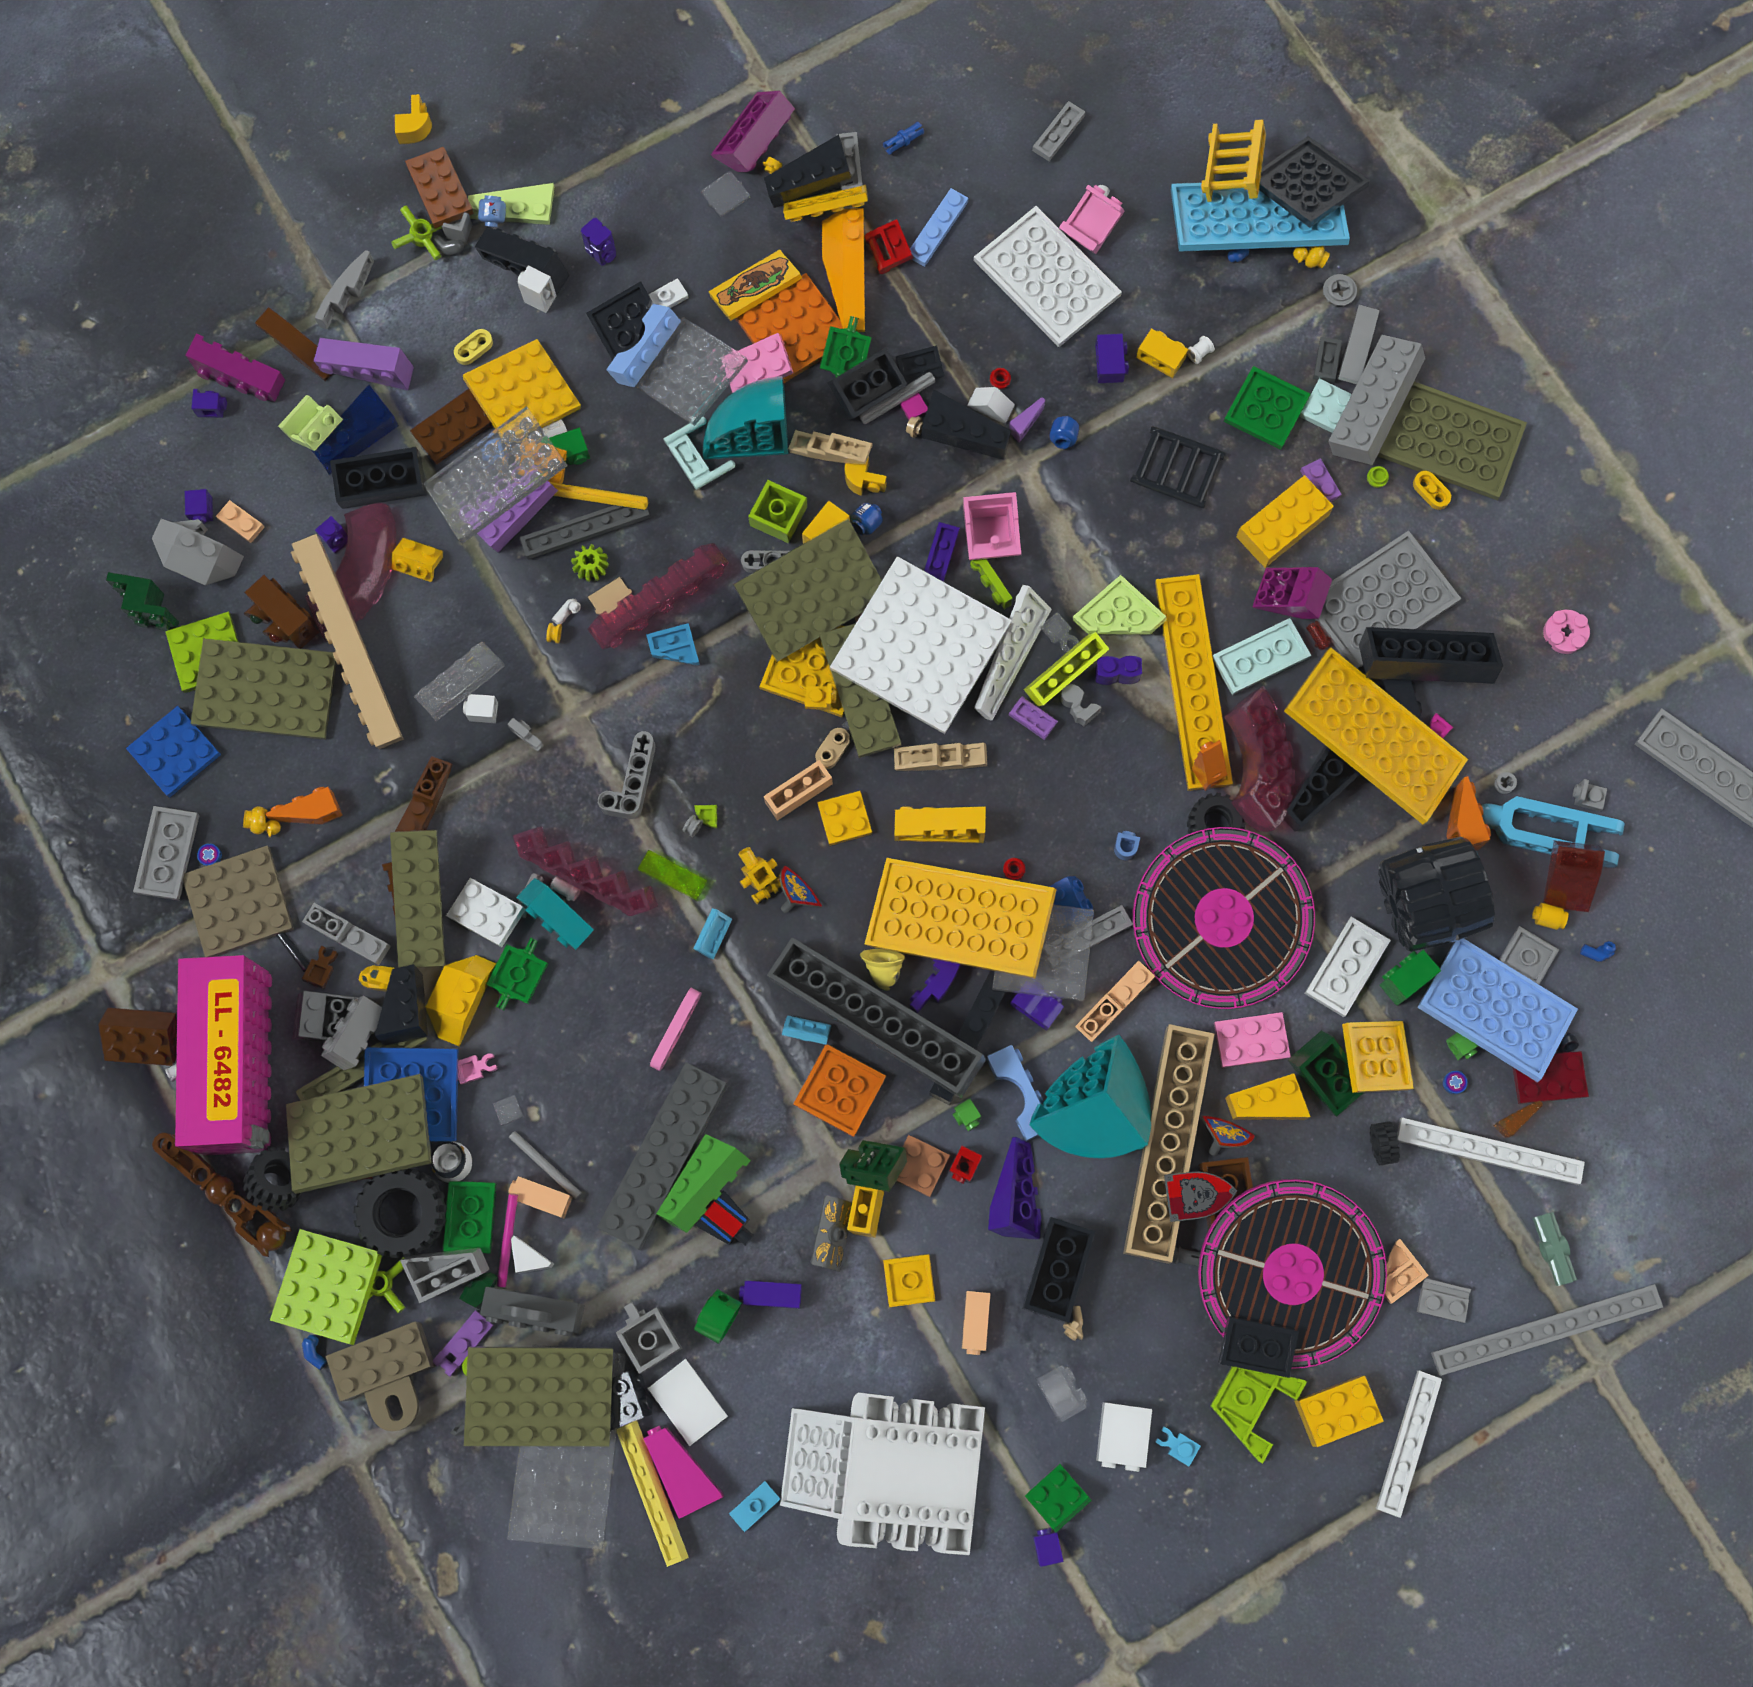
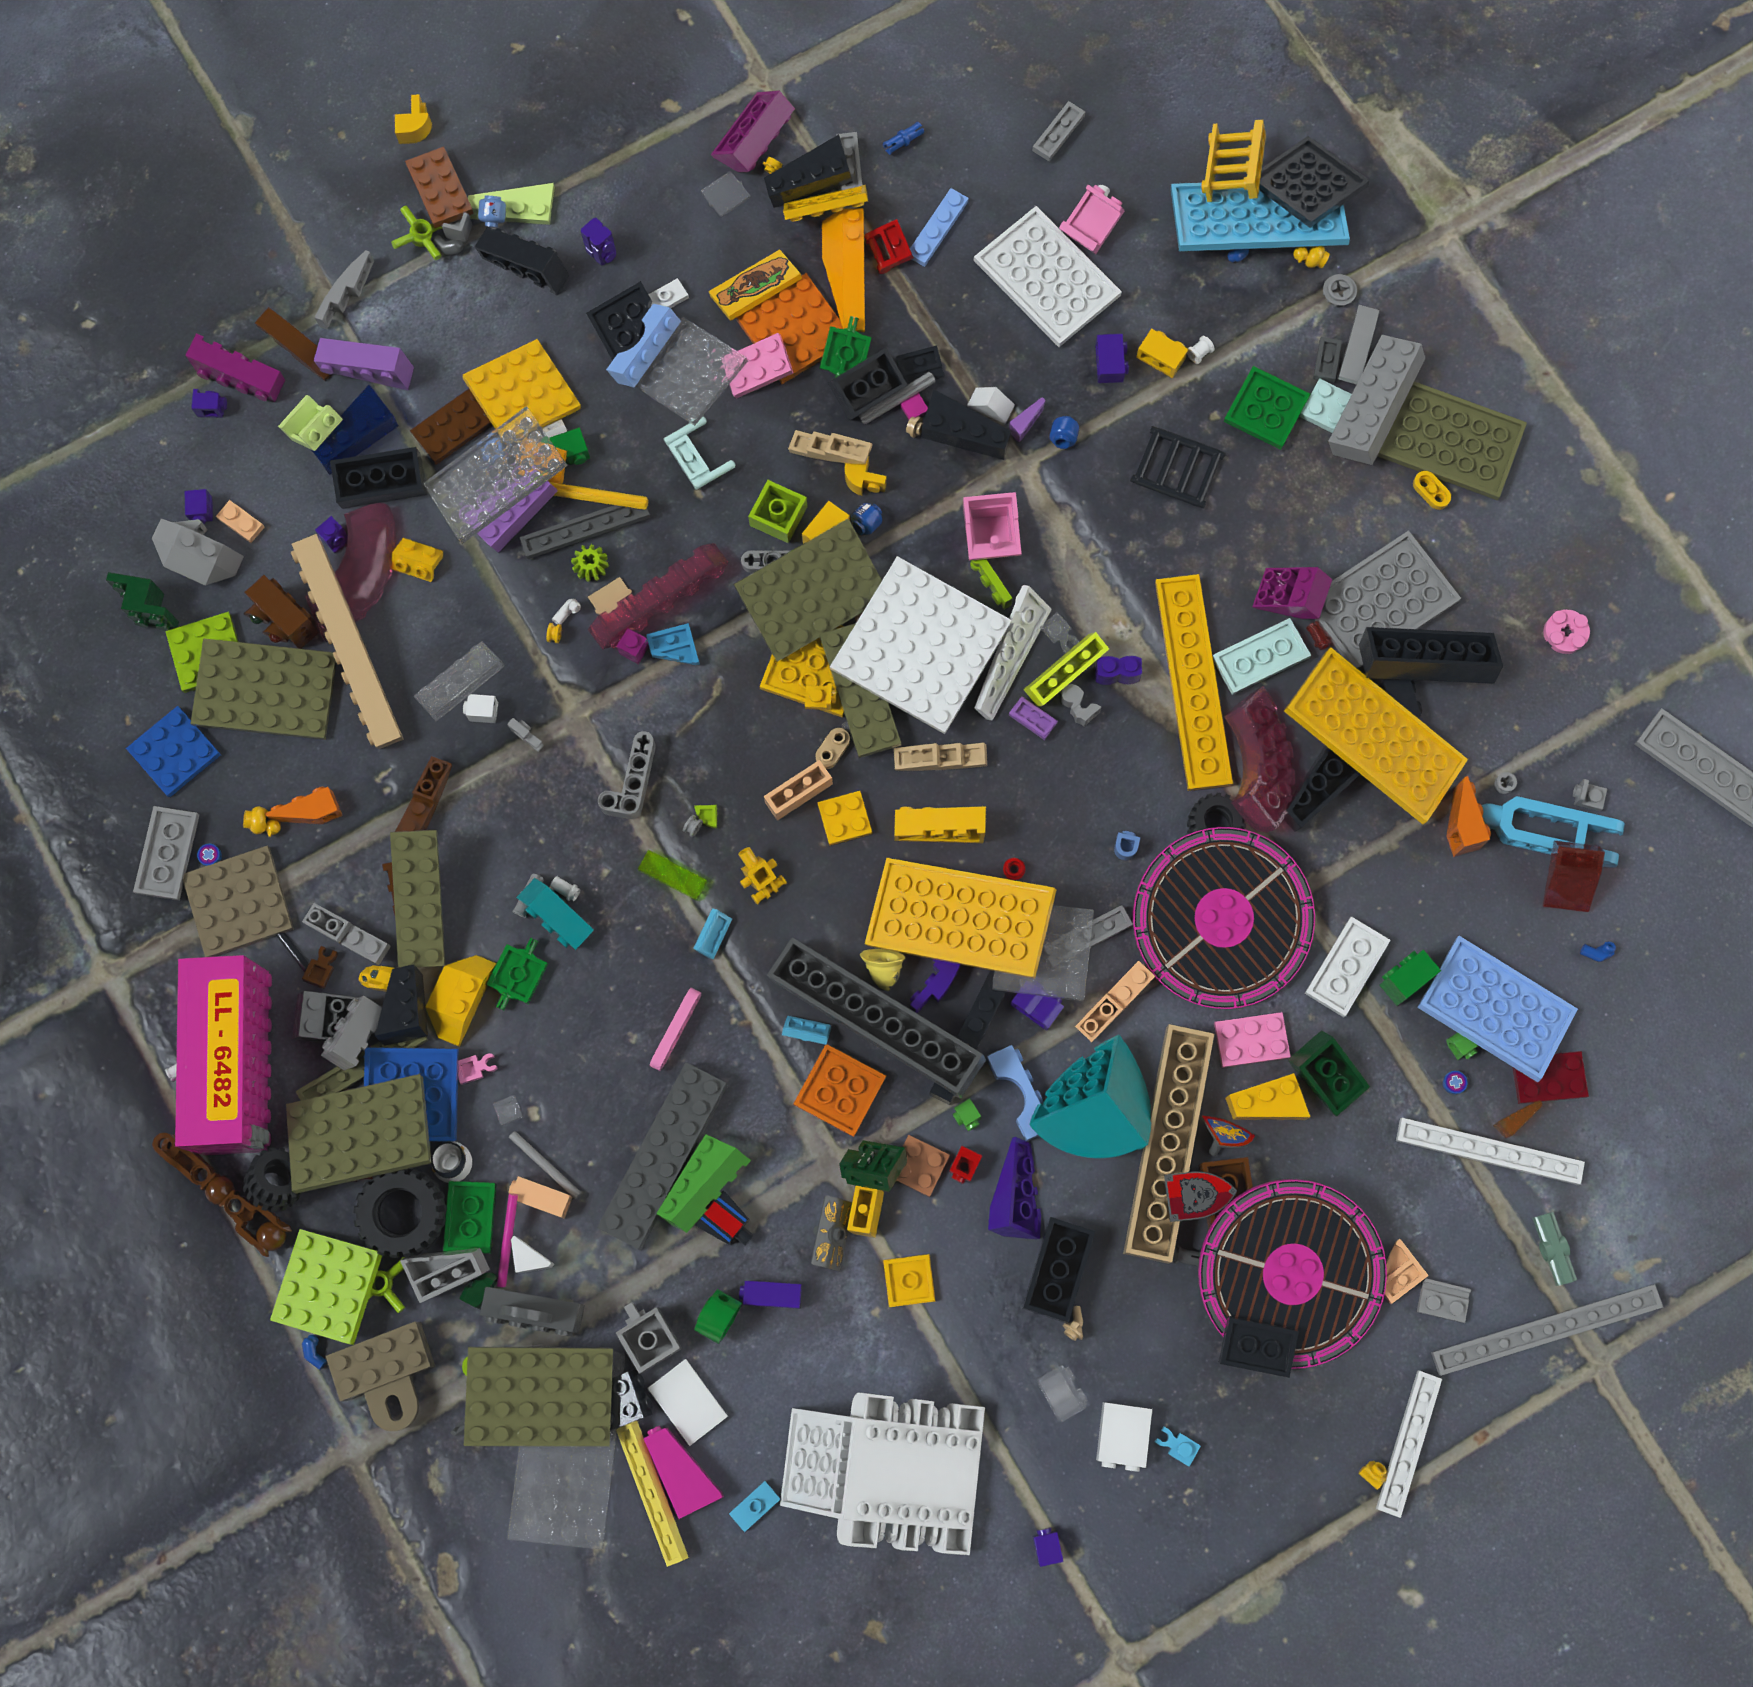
(139, 1036): reddish brown piece -> none
(467, 1336): medium lavender plate -> none
(472, 347): light yellow plate -> none
(486, 912): white plate -> none
(536, 288): white brick -> none
(583, 874): clear pink brick -> none
(633, 646): none -> magenta brick
(749, 422): teal brick -> none
(796, 891): shield -> none
(941, 550): dark purple plate -> none
(975, 1322): light nougat brick -> none
(1000, 372): red plate -> none
(1058, 1498): green plate -> none
(1071, 893): blue bracket -> none
(1119, 611): yellowish green plate -> none
(1210, 765): orange slope -> none
(1244, 1398): lime wing -> none
(1284, 521): yellow brick -> none
(1320, 477): medium lavender plate -> none
(1338, 1411): yellow brick -> none
(1374, 1473): none -> yellow plate
(1377, 476): lime plate -> none
(1377, 1056): yellow plate -> none
(1384, 1143): black tyre -> none
(1436, 893): black wheel -> none
(1440, 726): dark pink tile -> none
(1529, 955): light grey tile -> none
(1550, 916): yellow brick -> none
(1569, 1043): black hinge -> none

